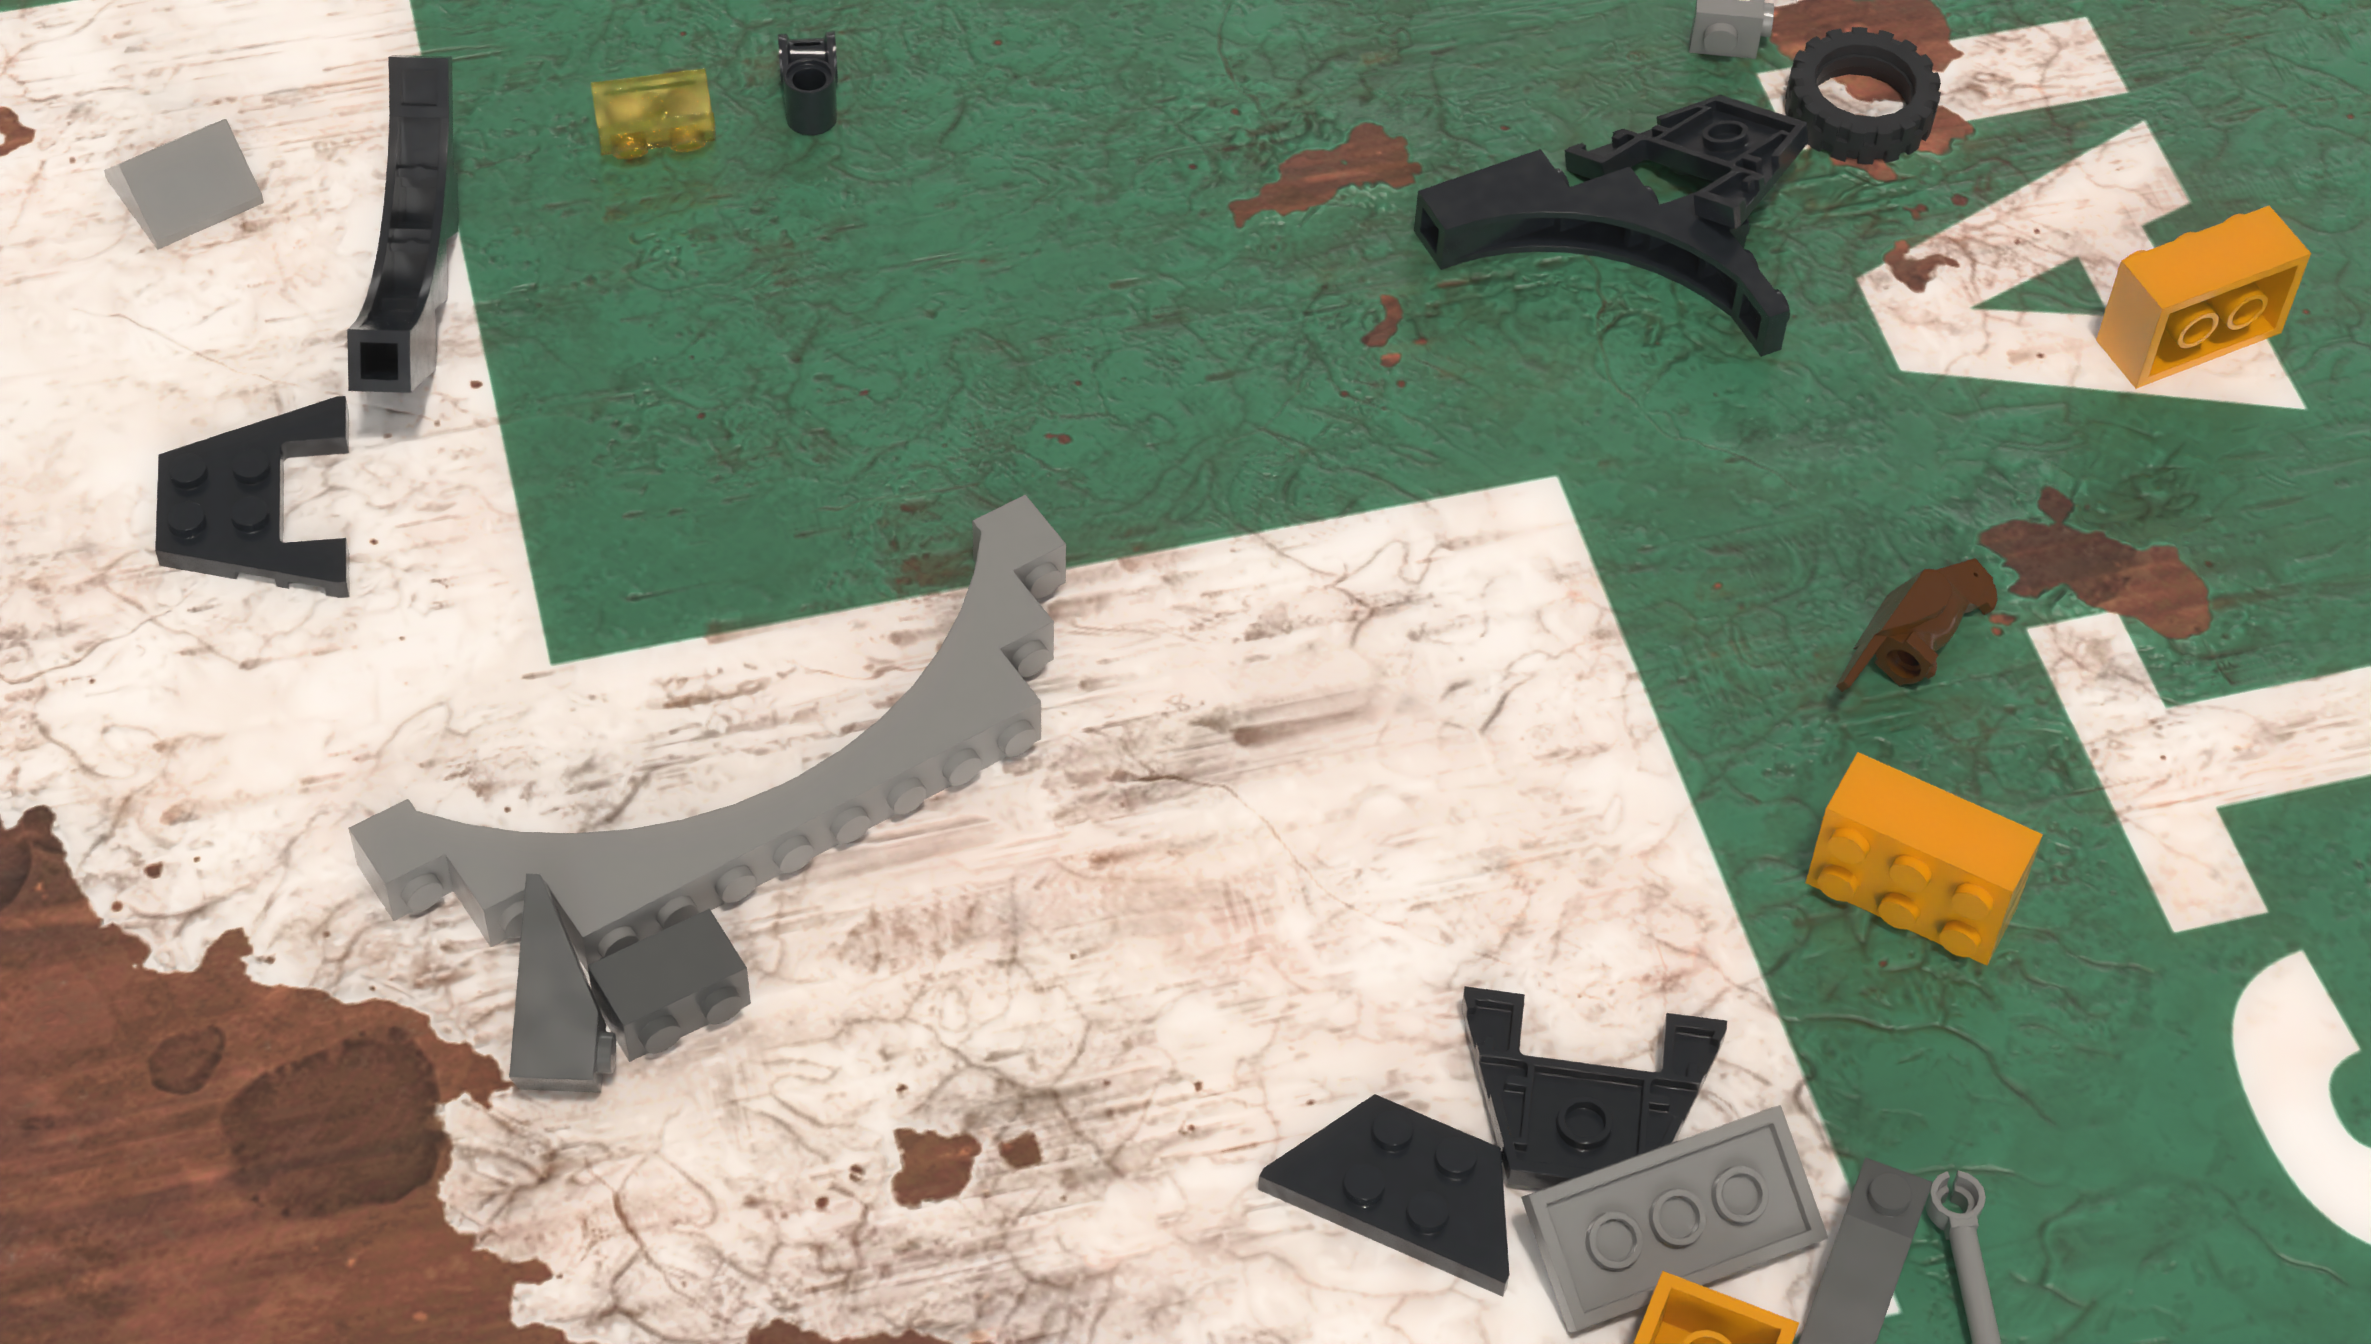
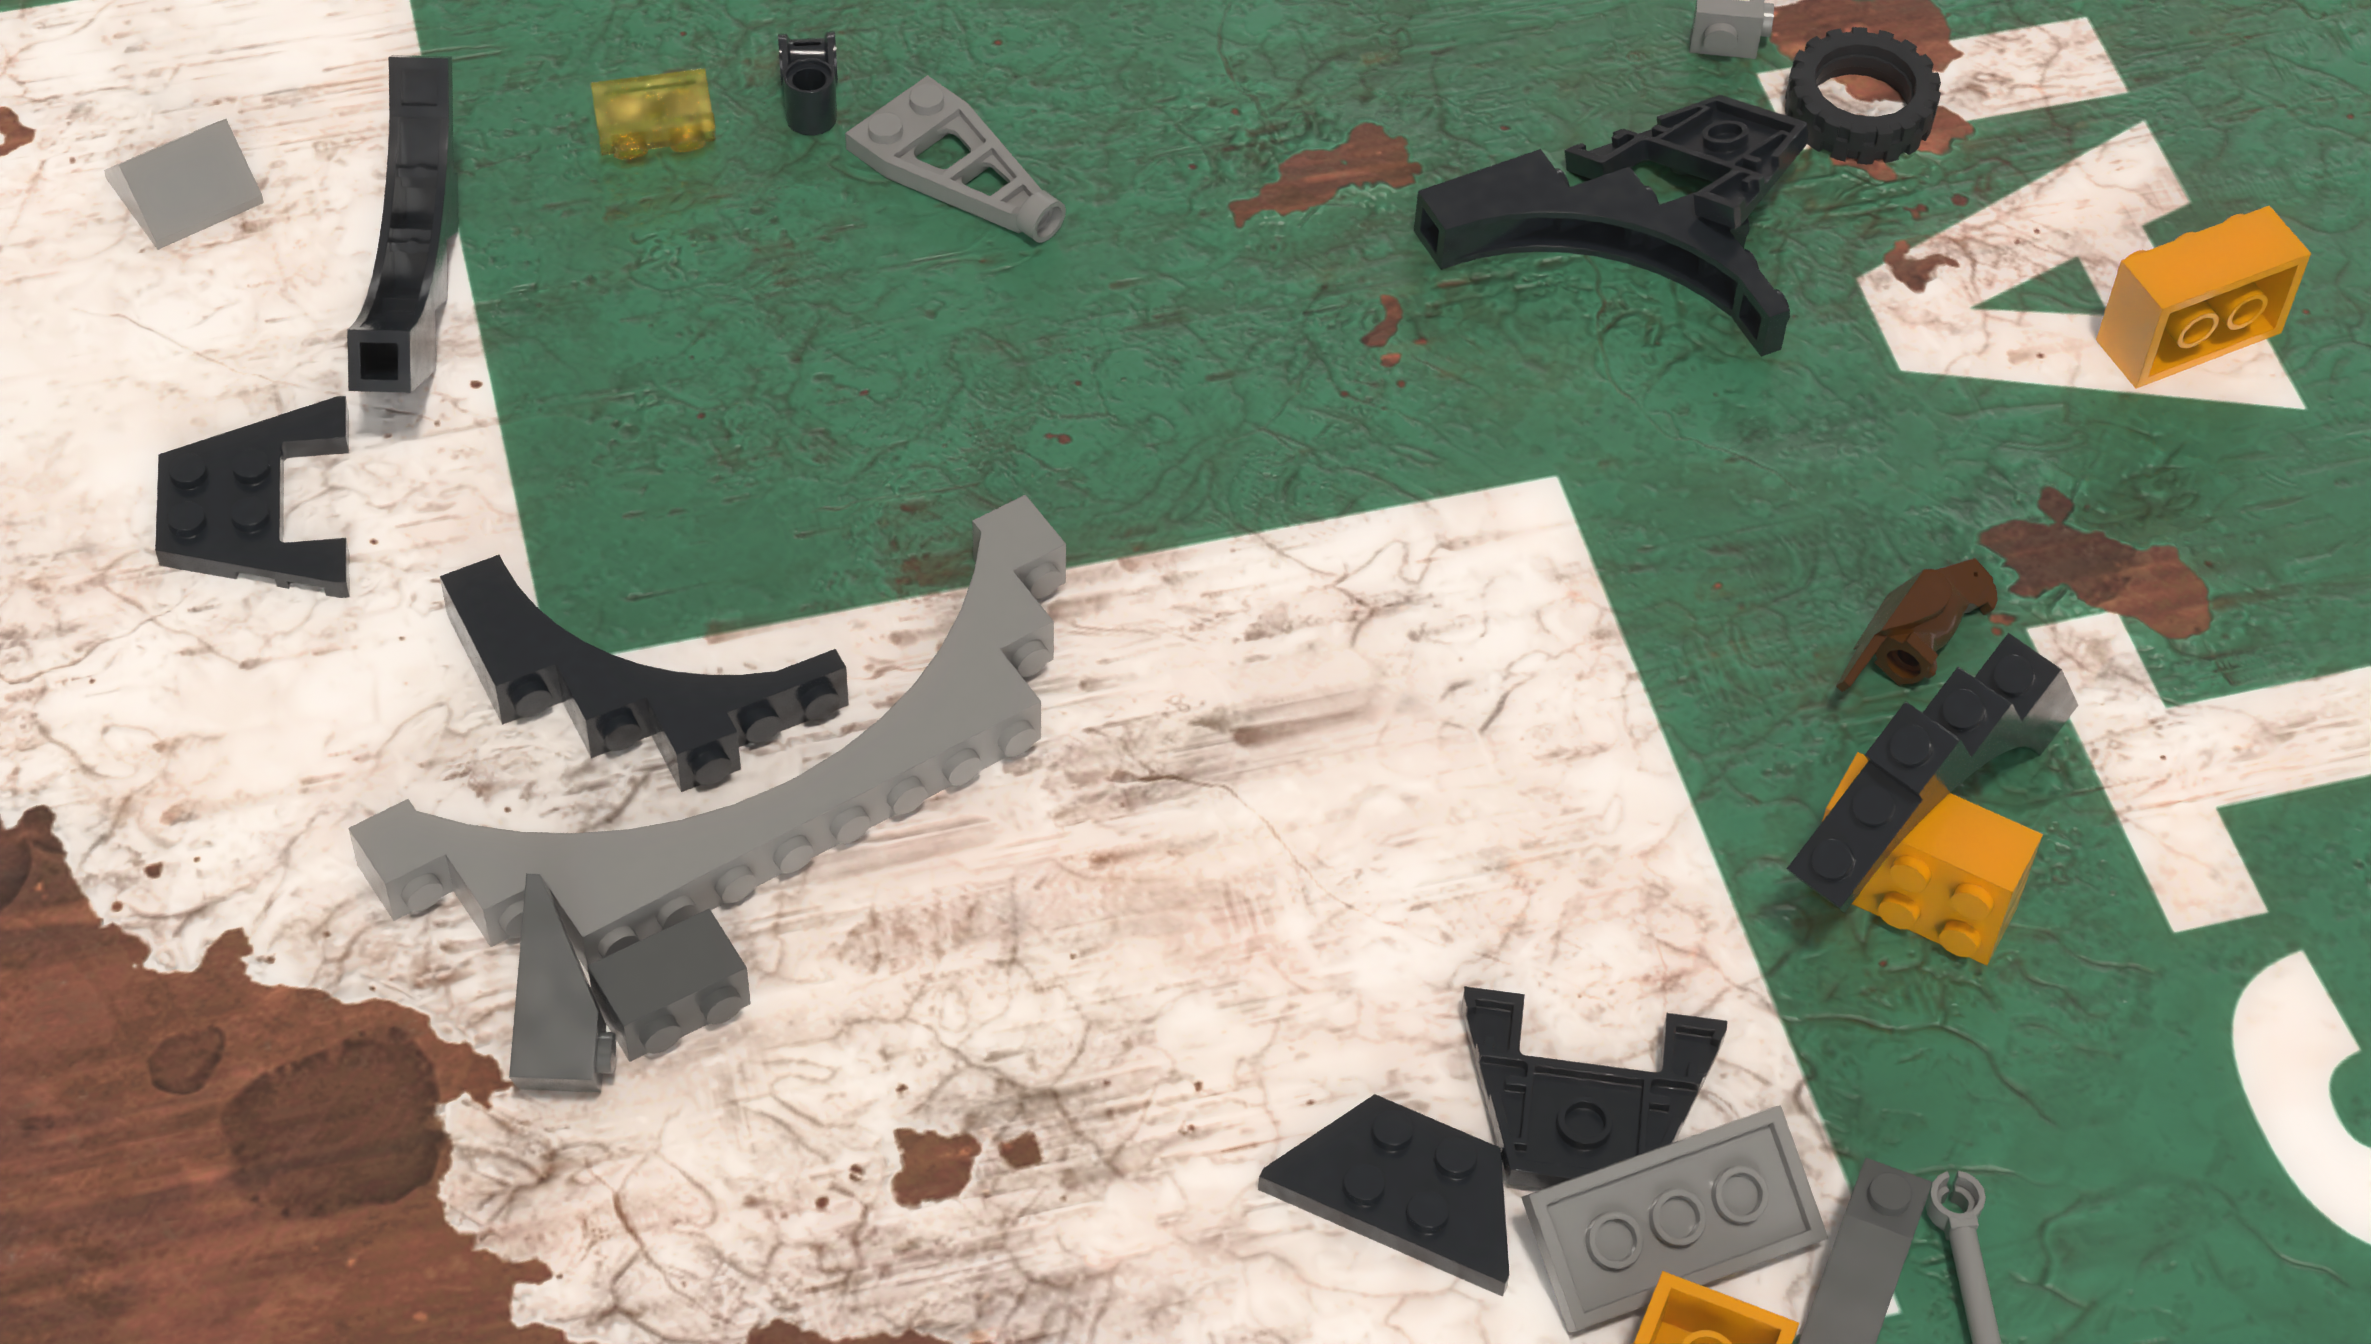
(615, 702): none -> black arch
(925, 115): none -> light grey plate
(1926, 755): none -> black arch

